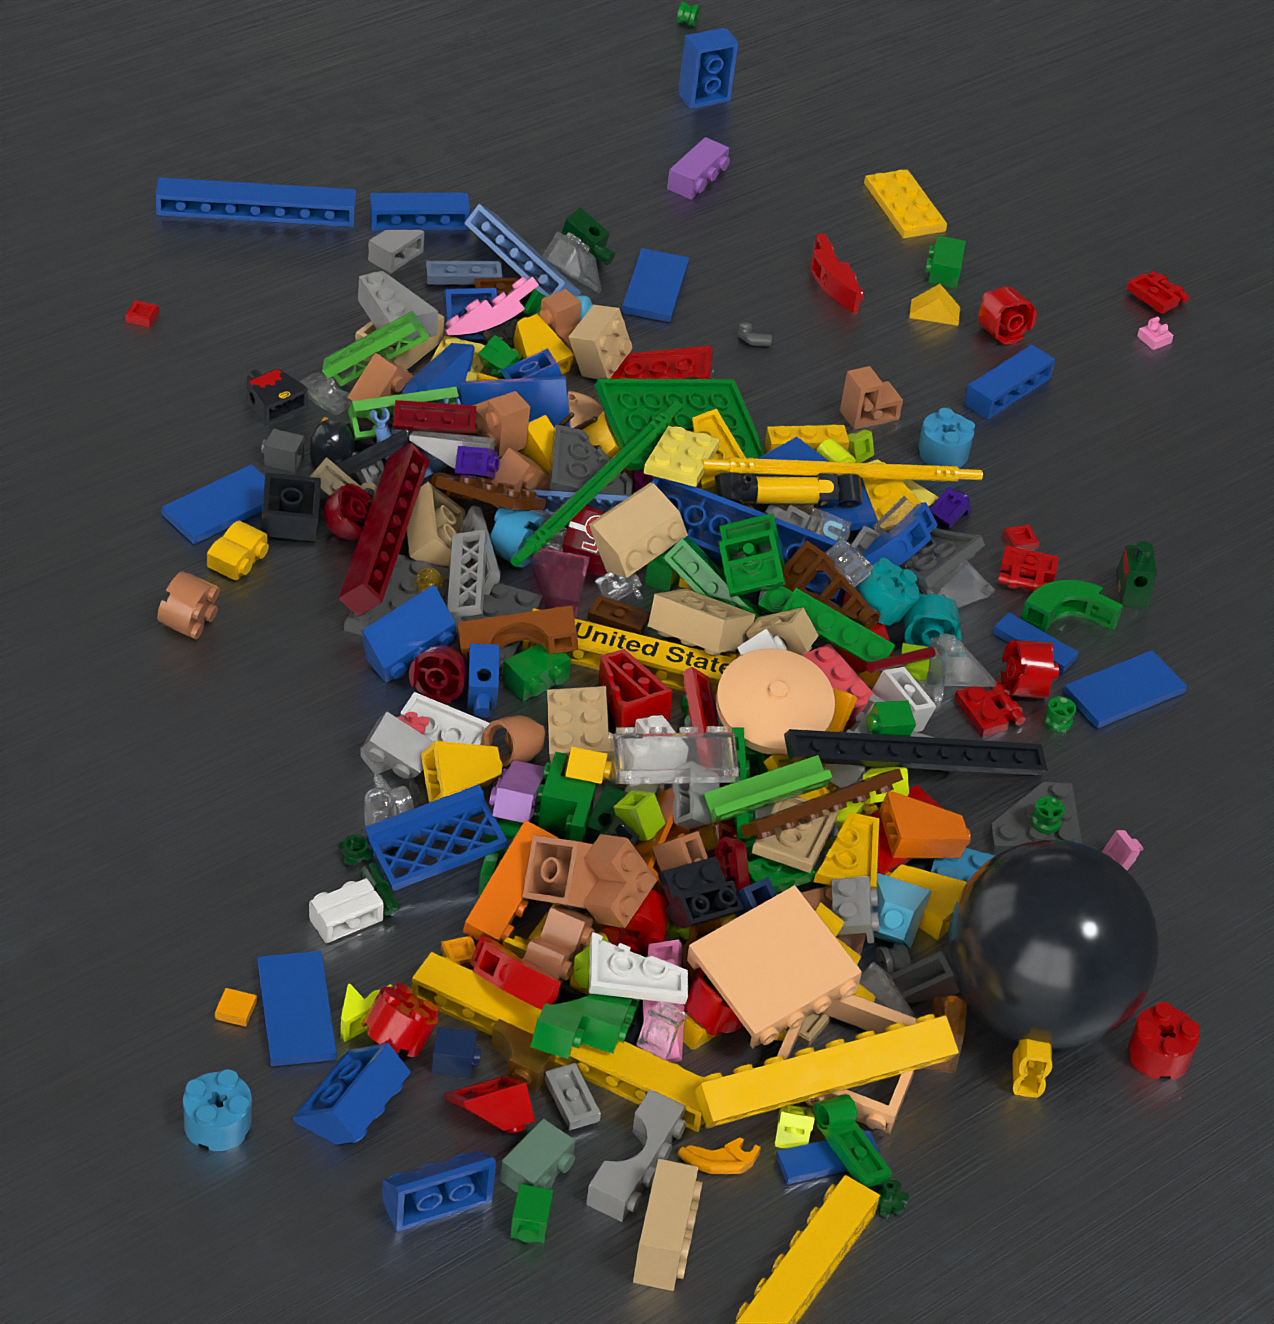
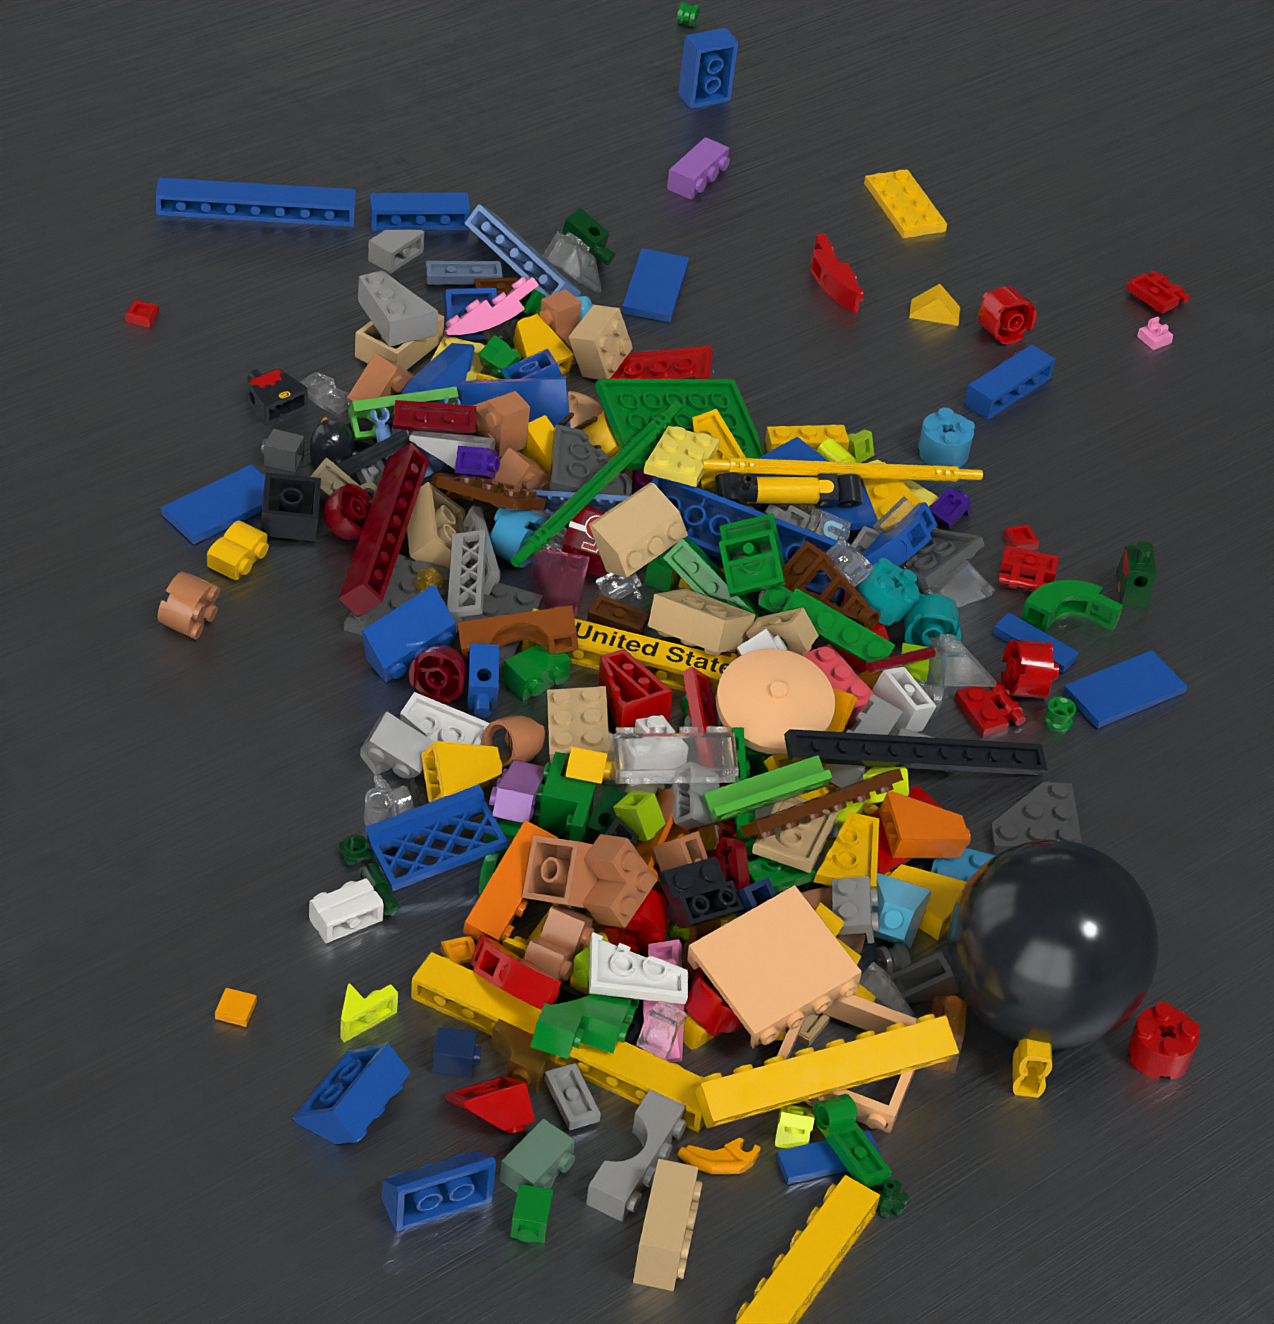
(217, 1110): dark azure brick -> none
(296, 1008): blue tile -> none
(375, 343): bright green fence -> none
(401, 1019): red brick -> none
(415, 722): coral plant -> none
(752, 338): dark grey arm -> none
(868, 399): nougat brick -> none
(891, 718): green brick -> none
(945, 261): green brick -> none
(1048, 815): green wheel -> none
(1123, 848): bright pink tile -> none

